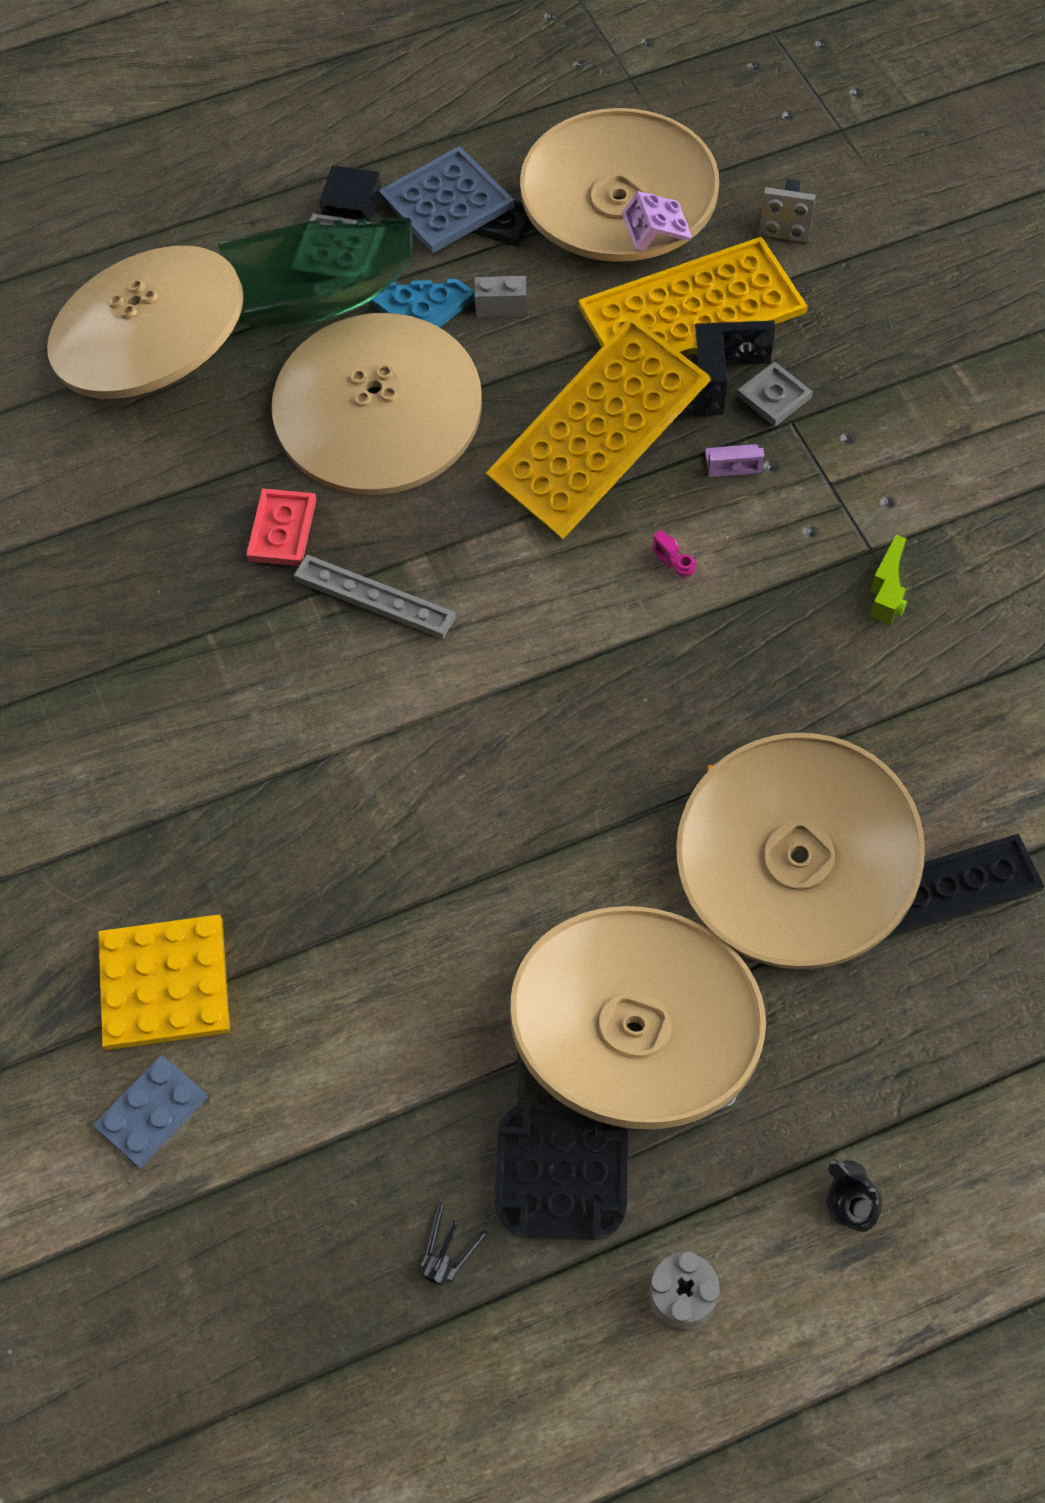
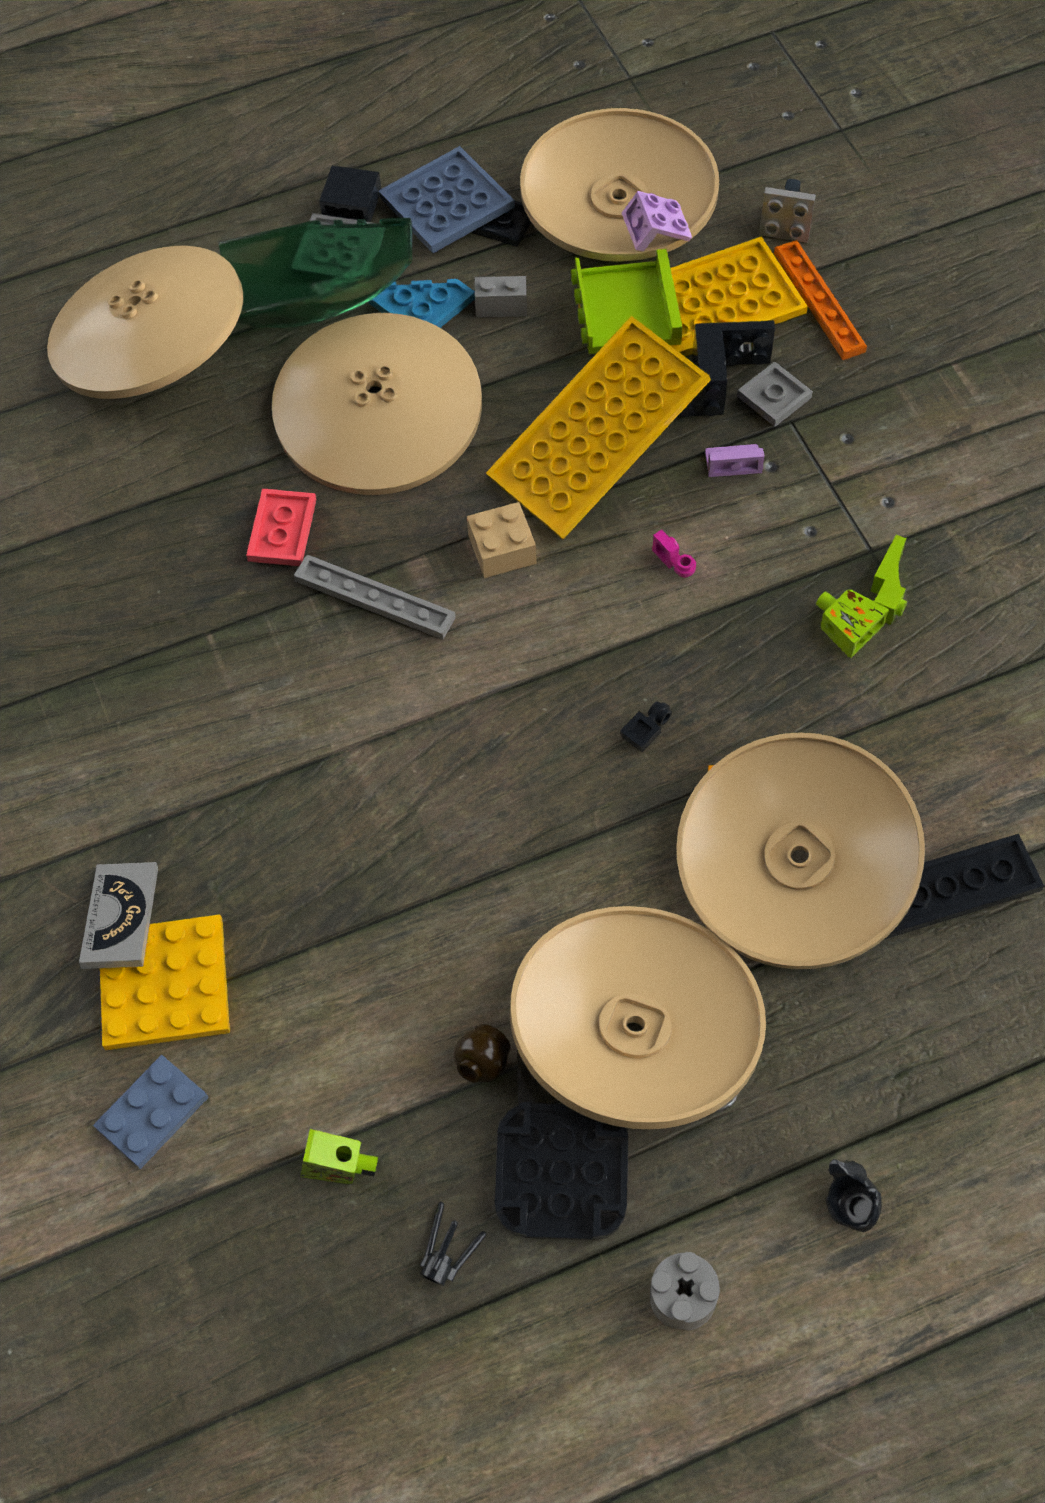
(119, 915): none -> light grey tile
(322, 1158): none -> lime torso
(482, 1054): none -> dark brown piece
(501, 539): none -> tan brick
(617, 292): none -> lime panel
(644, 730): none -> black plate
(820, 300): none -> orange tile
(851, 619): none -> lime torso

